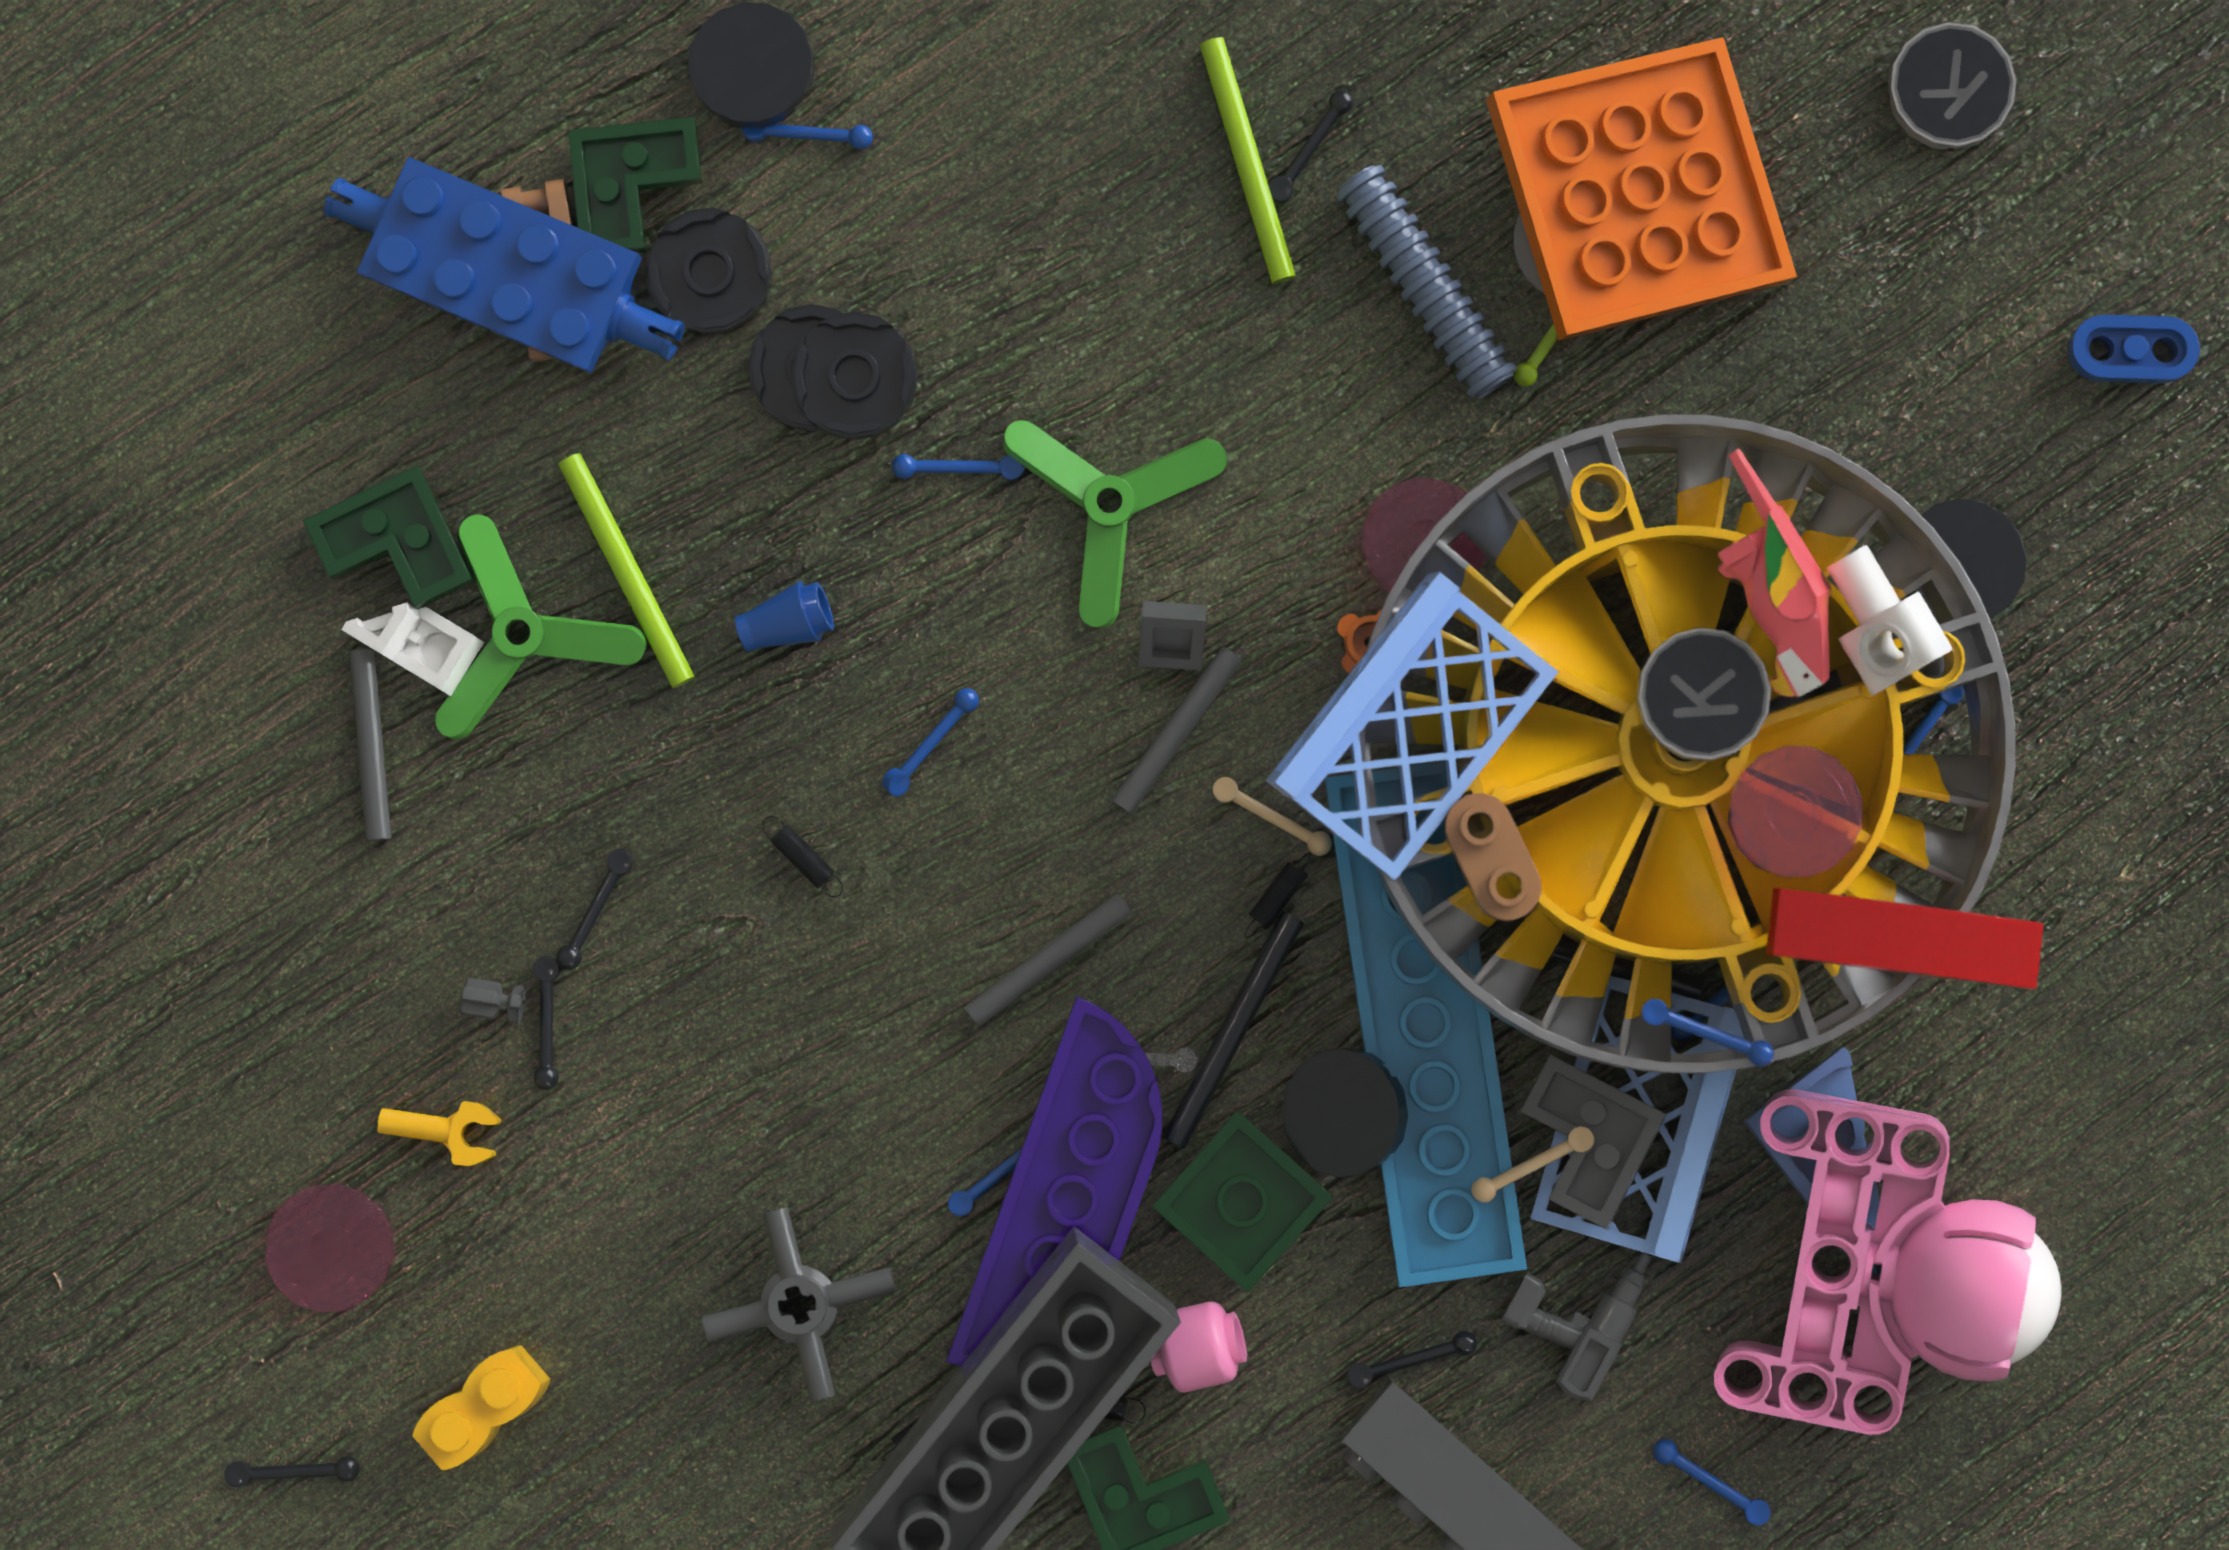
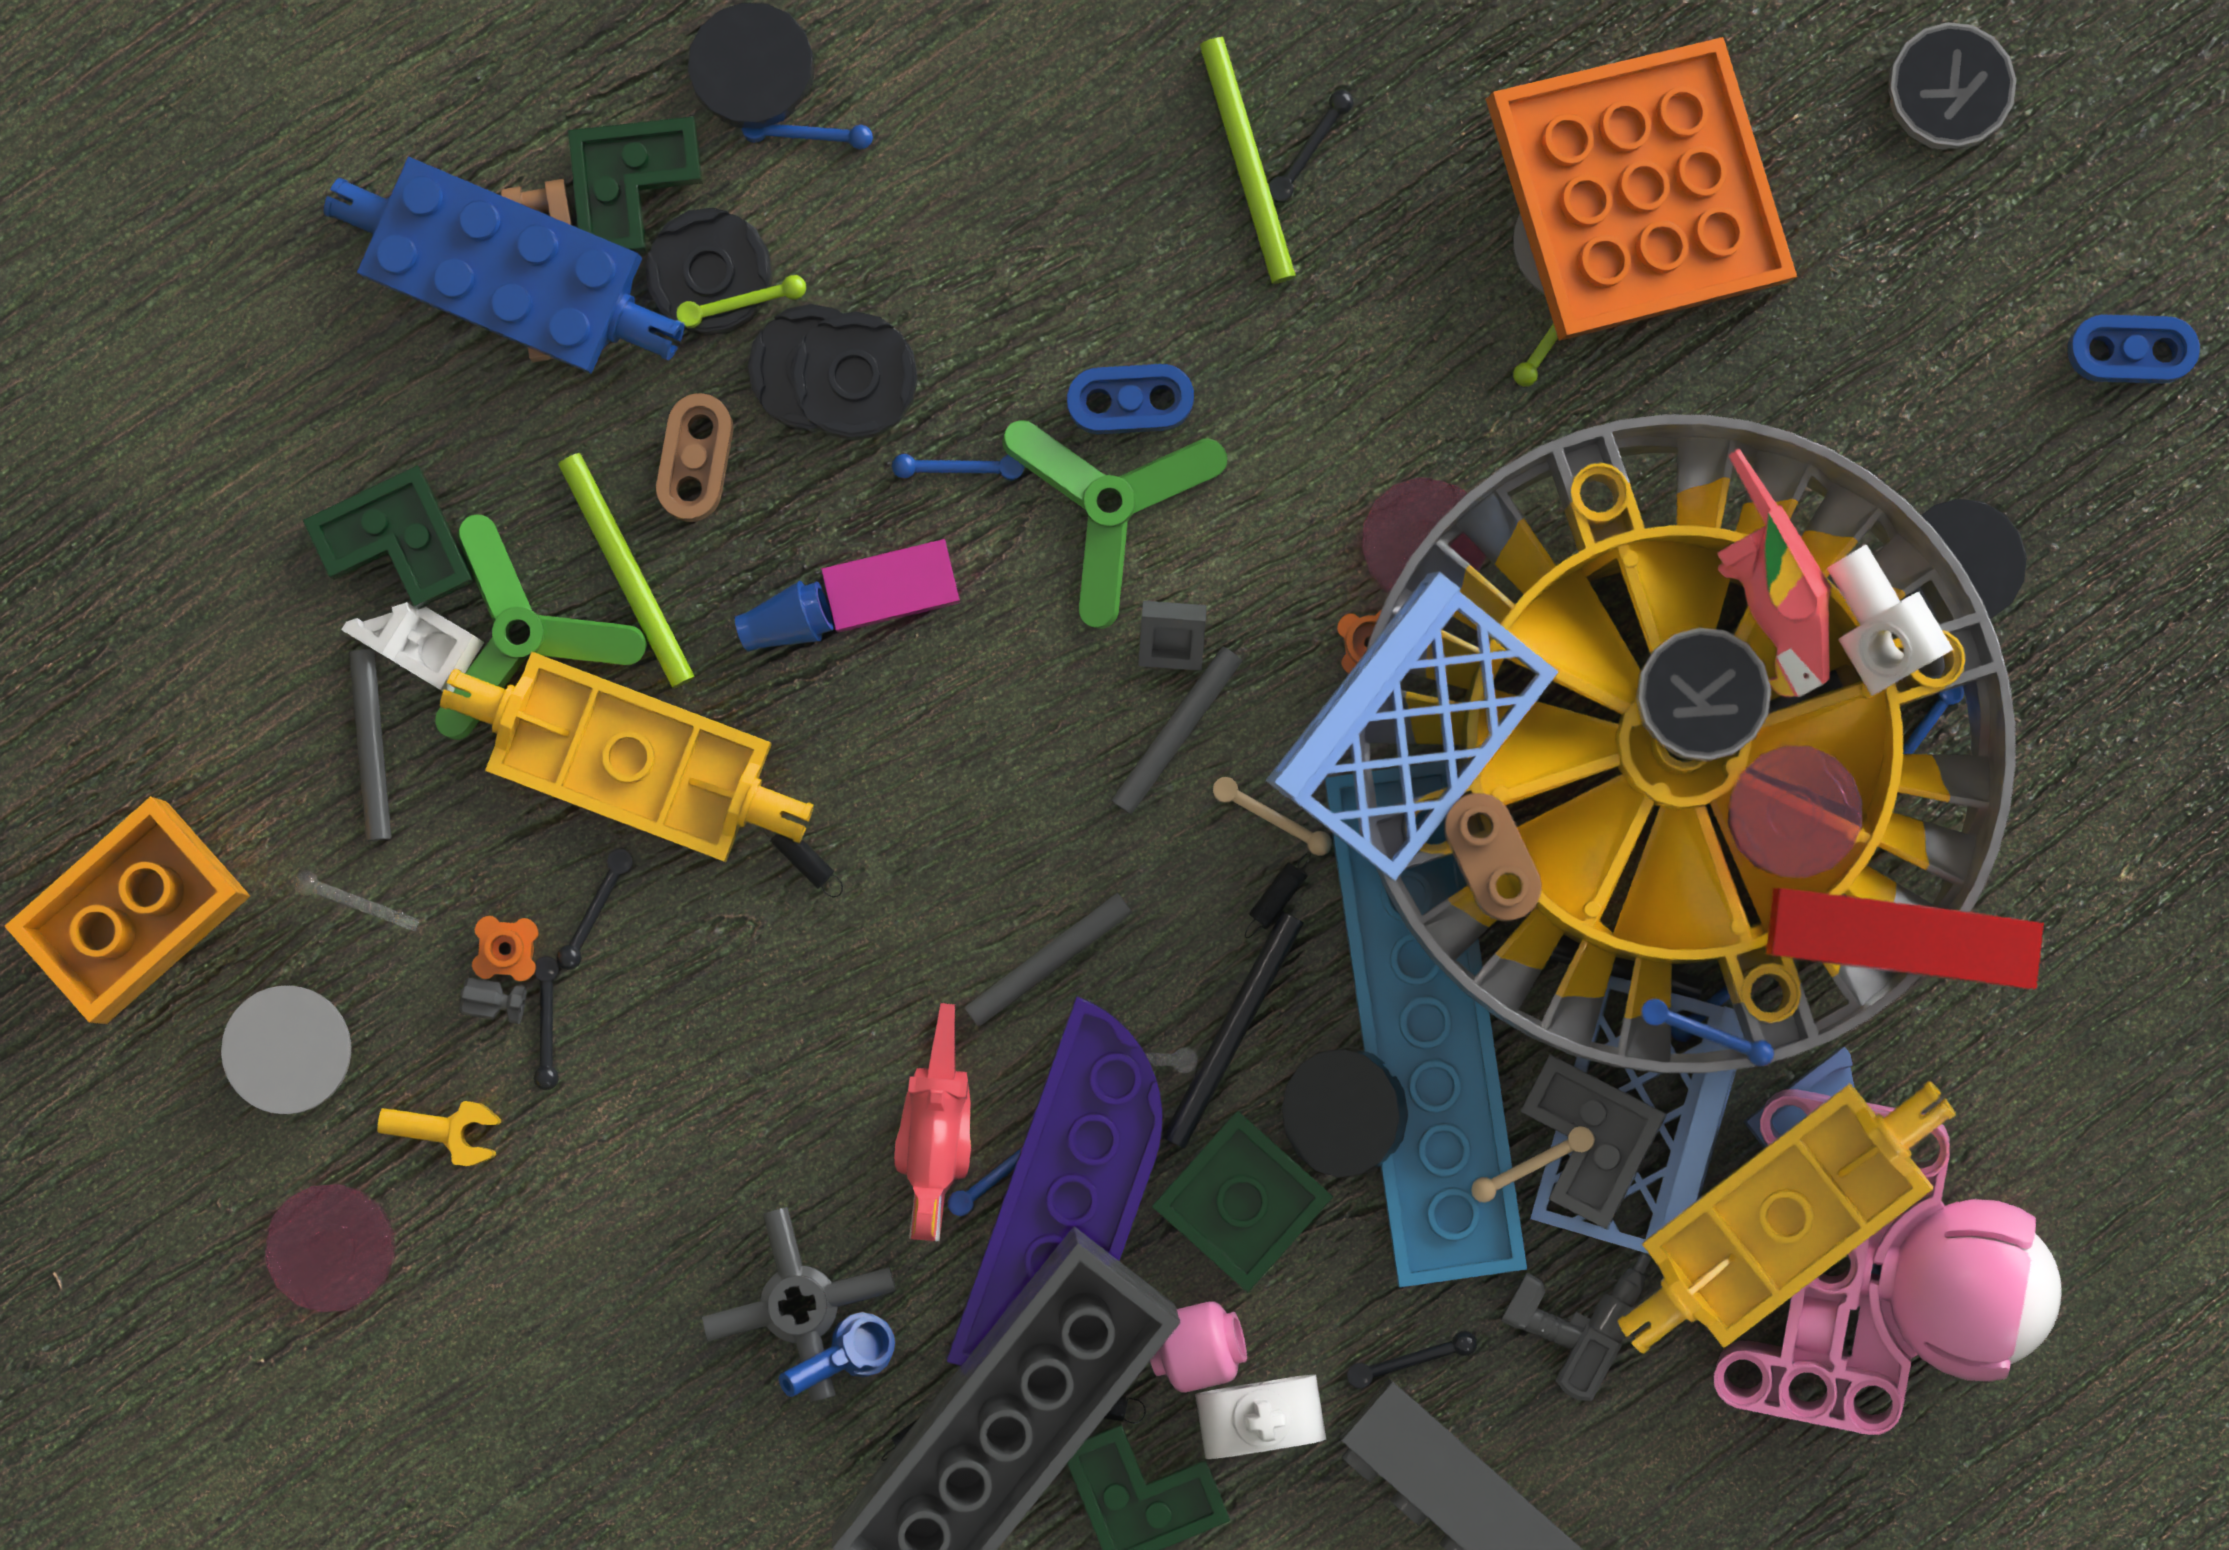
(127, 911): none -> light orange brick
(240, 1472): black hinge -> none
(286, 1049): none -> light grey piece
(307, 883): none -> clear hinge
(470, 1419): yellow brick -> none
(518, 961): none -> orange plate
(627, 756): none -> yellow plate
(691, 314): none -> lime hinge
(693, 458): none -> medium nougat plate
(859, 1346): none -> blue plate
(890, 585): none -> dark pink tile
(897, 780): blue hinge -> none
(935, 1130): none -> coral animal
(1130, 398): none -> blue plate
(1260, 1416): none -> white beam
(1425, 281): sand blue piece -> none
(1755, 1510): blue hinge -> none
(1786, 1216): none -> yellow plate

